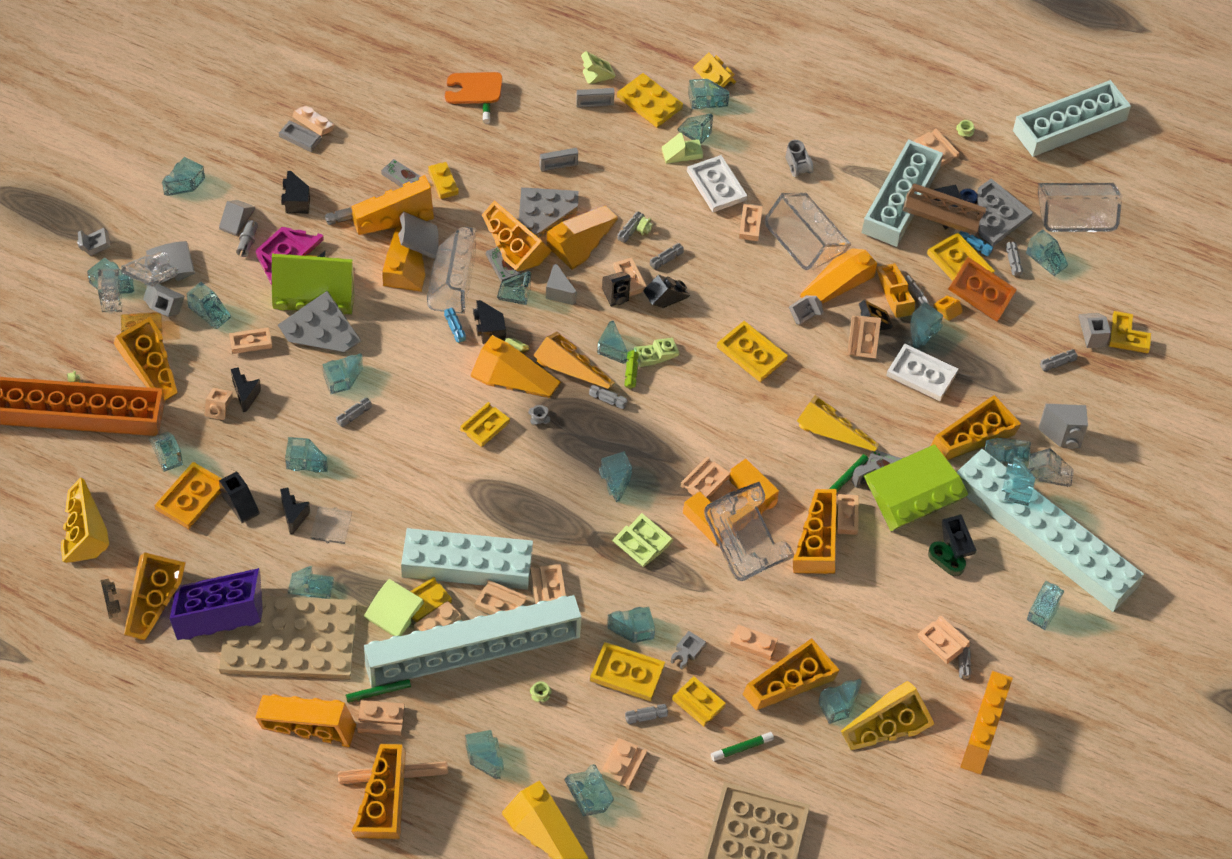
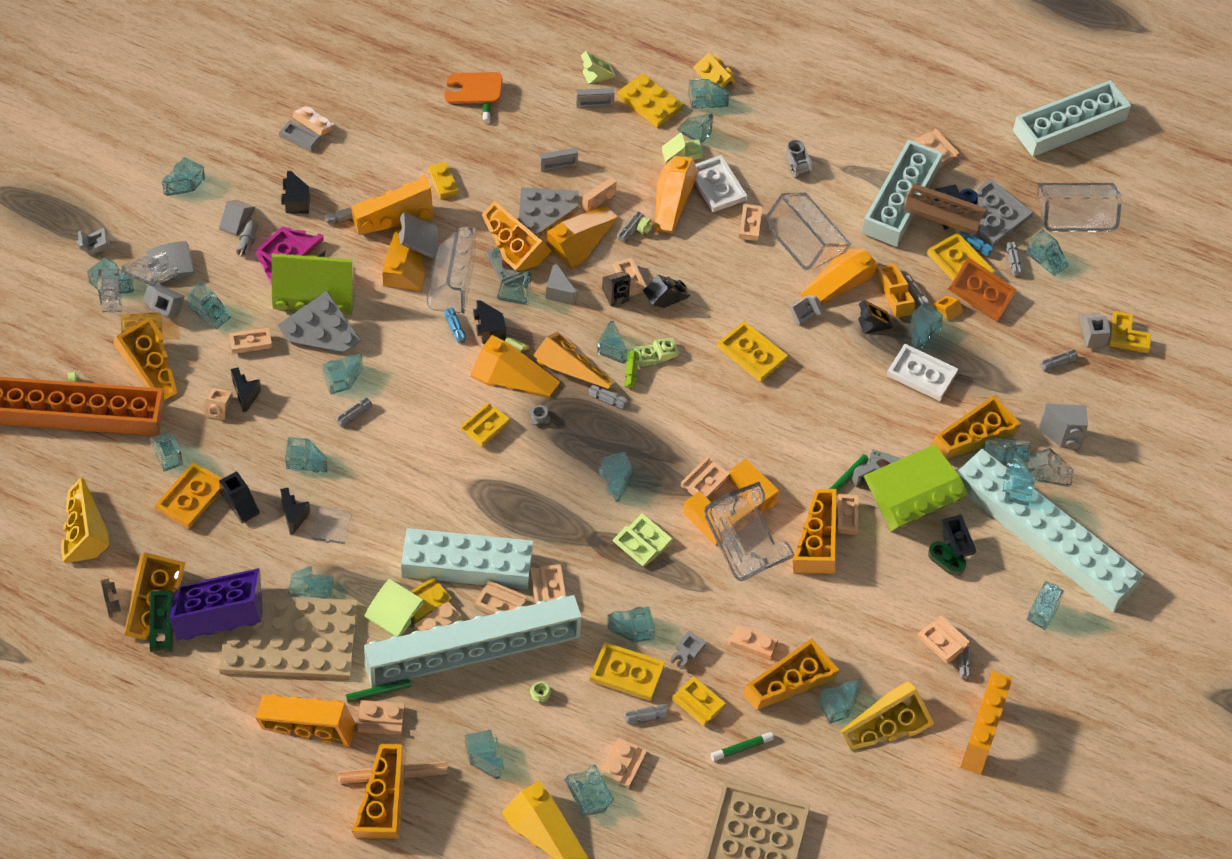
(160, 624): none -> dark green plate
(399, 173): light grey tile -> none
(599, 194): none -> light nougat plate
(666, 256): light grey axle -> none
(673, 191): none -> light orange wedge
(822, 420): yellow wedge -> none
(863, 336): light nougat plate -> none
(965, 128): yellowish green plate -> none

